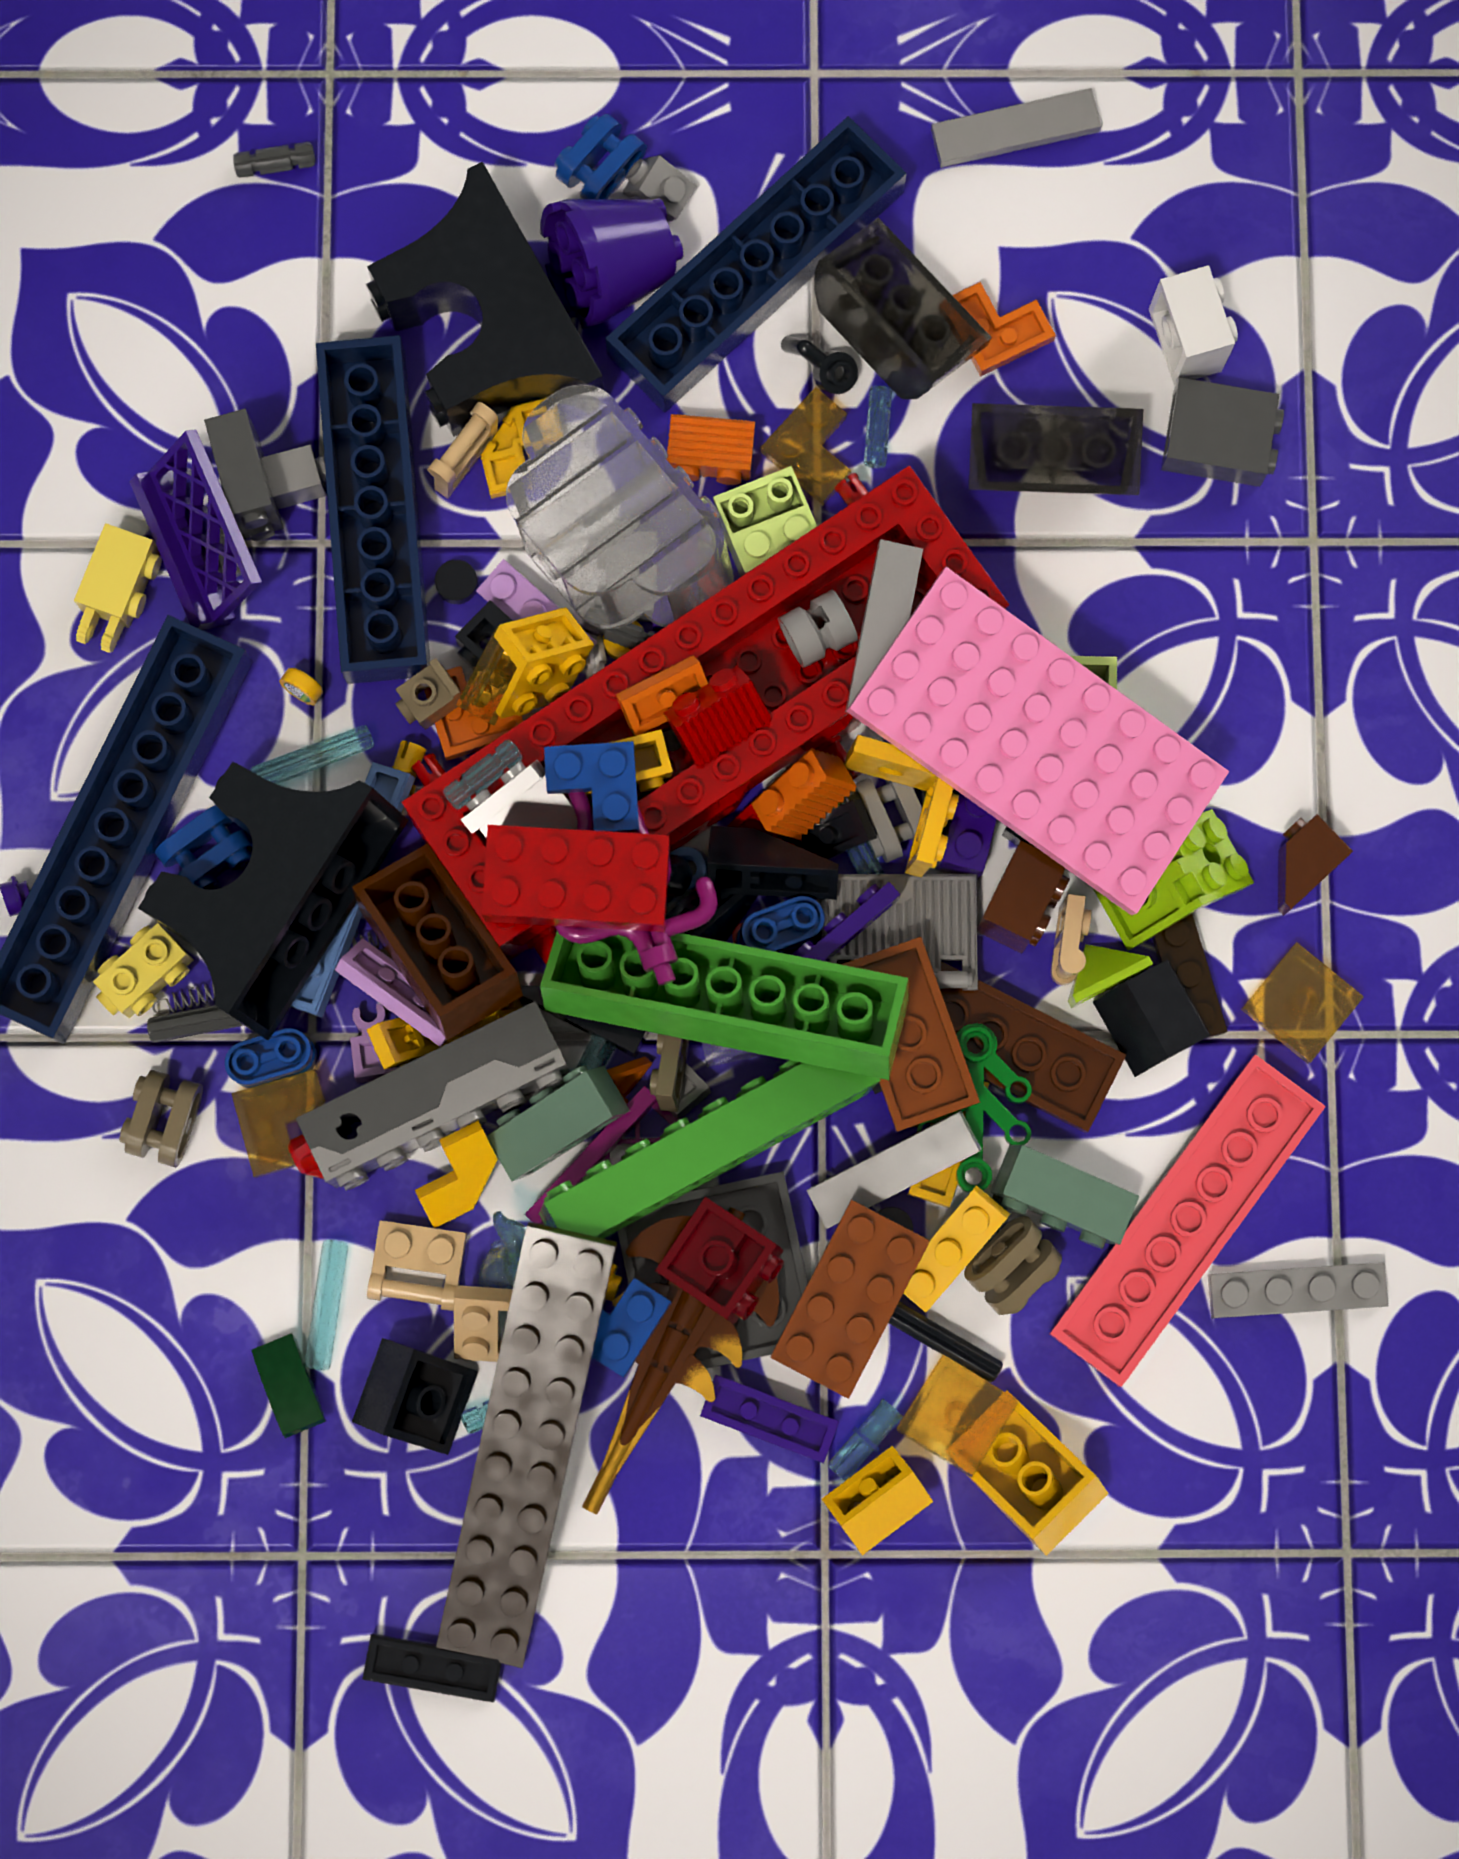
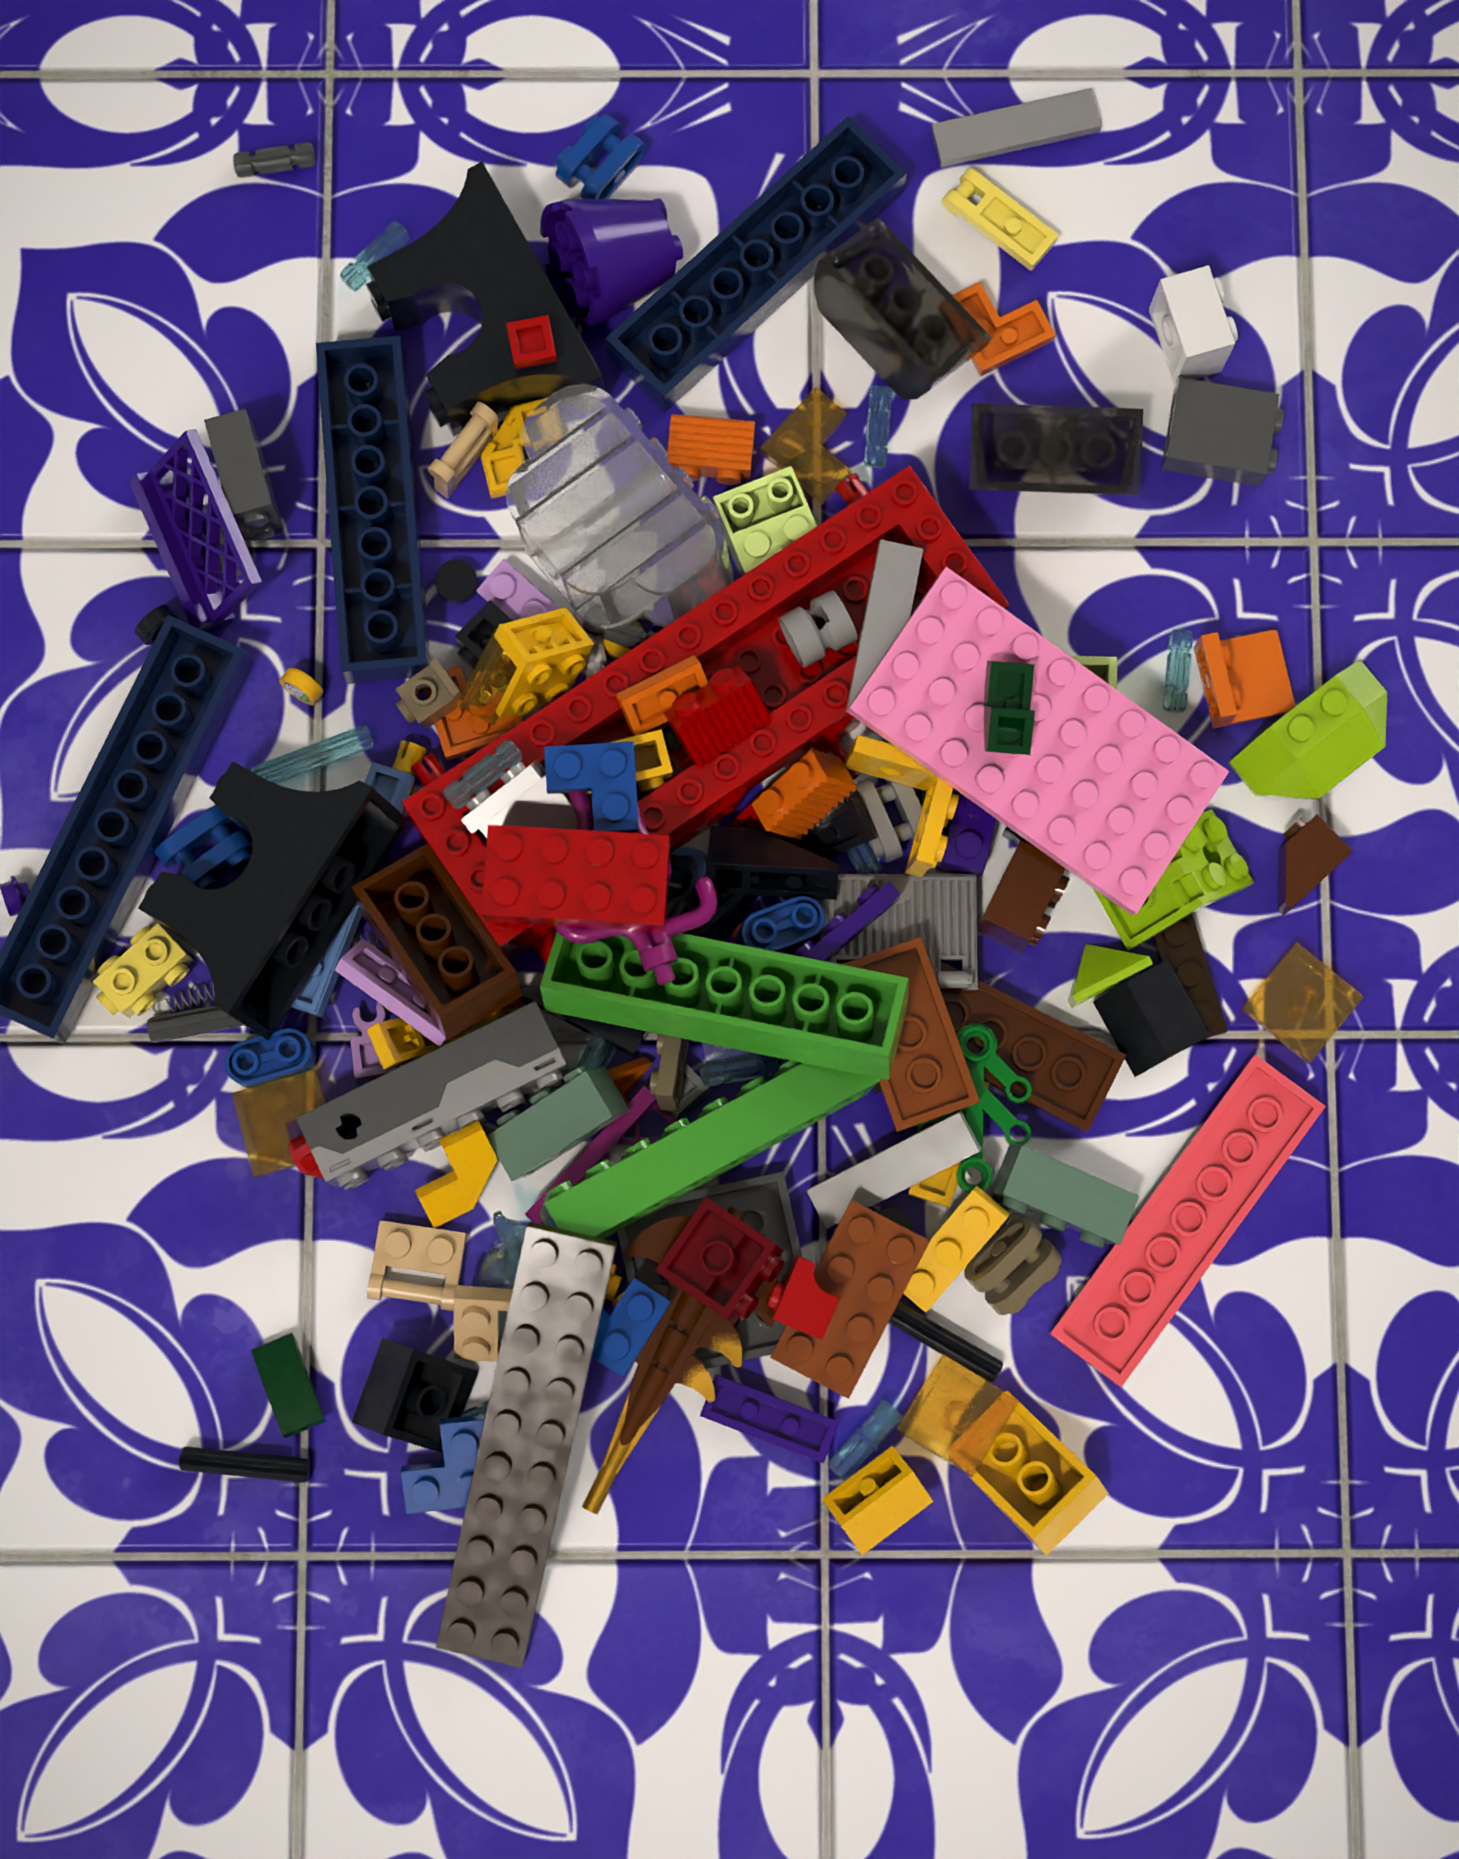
(115, 584): light yellow hinge -> none
(151, 624): none -> black tile
(151, 1095): dark tan brick -> none
(244, 1464): none -> black axle
(295, 476): light grey brick -> none
(326, 1305): clear light blue axle -> none
(394, 237): none -> clear light blue axle
(430, 1668): black tile -> none
(446, 1482): none -> blue plate
(531, 342): none -> red plate
(659, 179): light grey bracket -> none
(738, 1069): none -> clear light blue axle
(800, 1301): none -> red brick
(824, 364): black plate -> none
(1001, 219): none -> light yellow plate
(1007, 707): none -> dark green slope
(1072, 925): tan plate -> none
(1178, 671): none -> clear light blue axle
(1243, 677): none -> orange bracket
(1297, 1290): light grey plate -> none
(1318, 739): none -> lime wedge

